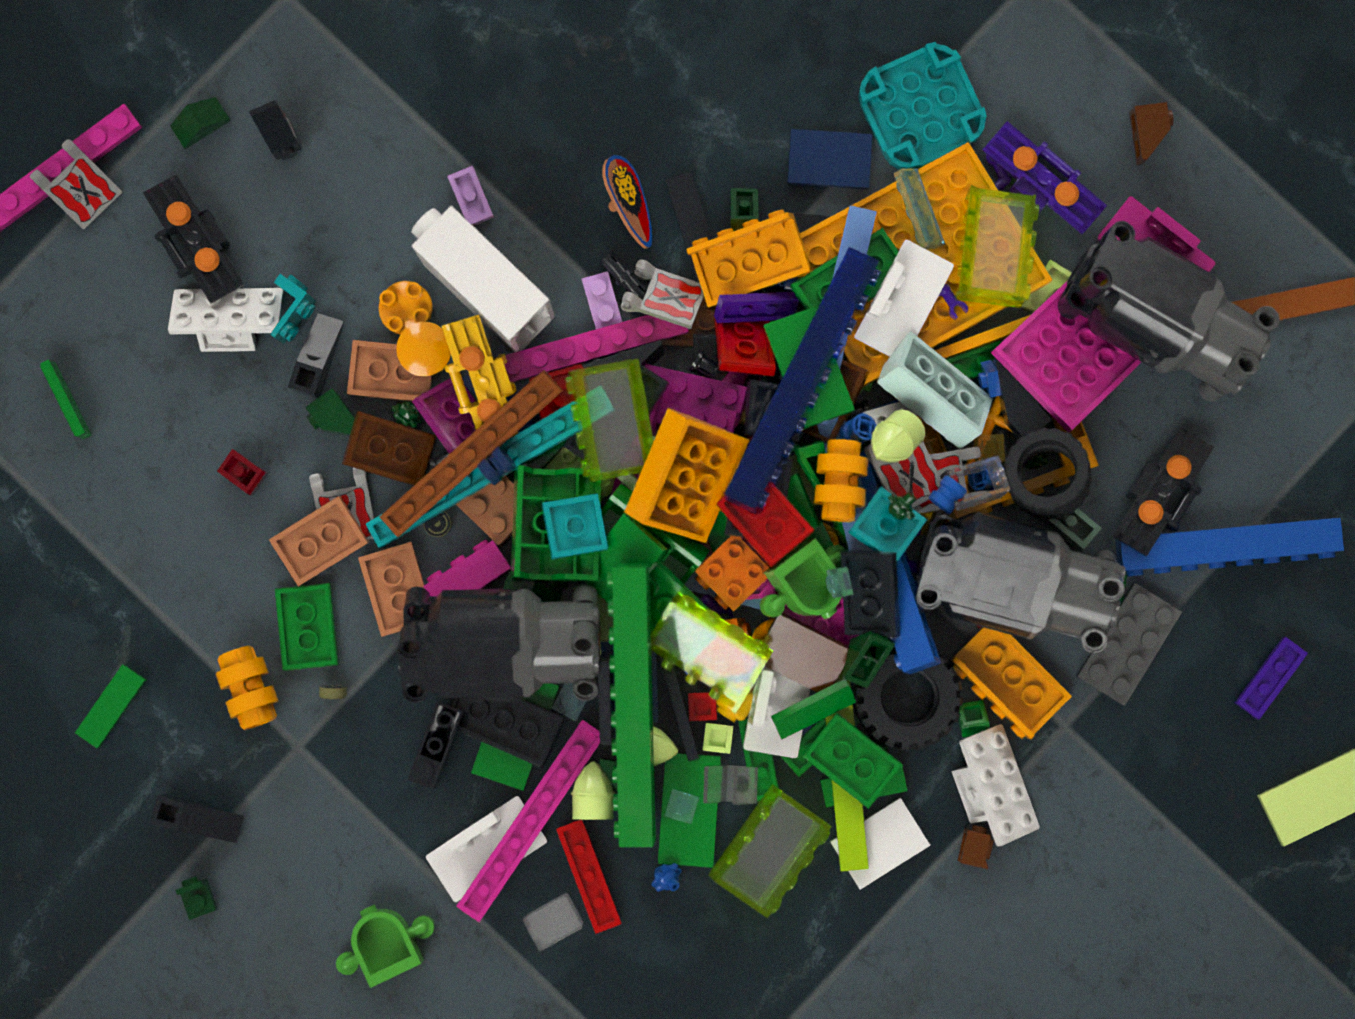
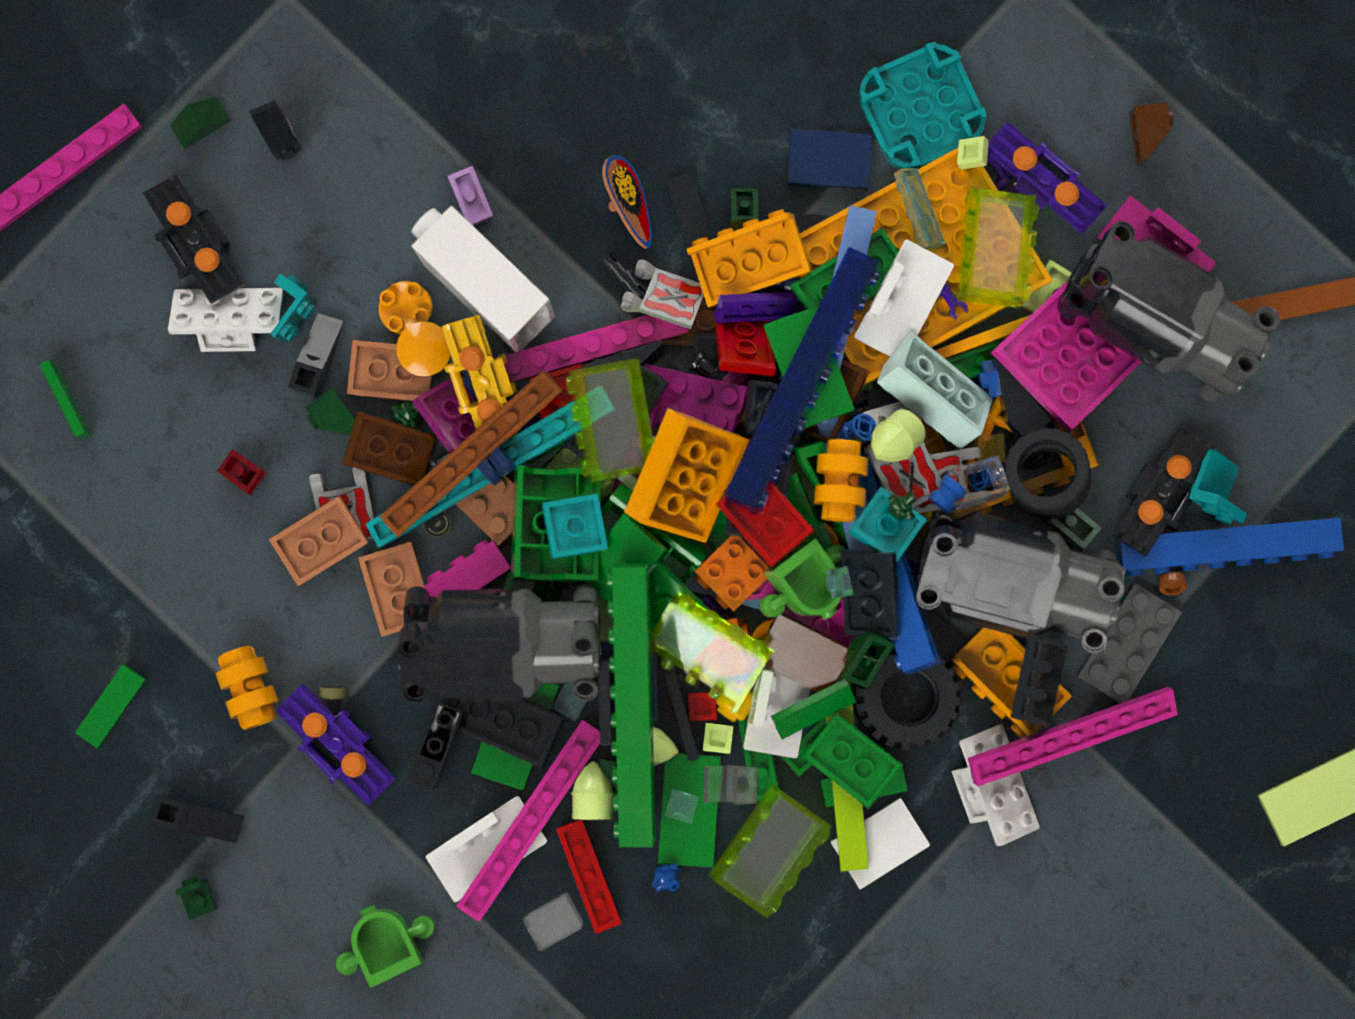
(79, 189): flag -> none
(306, 627): green tile -> none
(342, 738): none -> dark purple piece
(601, 300): lavender plate -> none
(972, 152): none -> yellowish green plate
(973, 718): green slope -> none
(975, 847): reddish brown window -> none
(1039, 680): none -> black window
(1072, 736): none -> dark pink plate
(1172, 583): none -> dark orange tile
(1214, 487): none -> teal bracket
(1271, 678): dark purple plate -> none

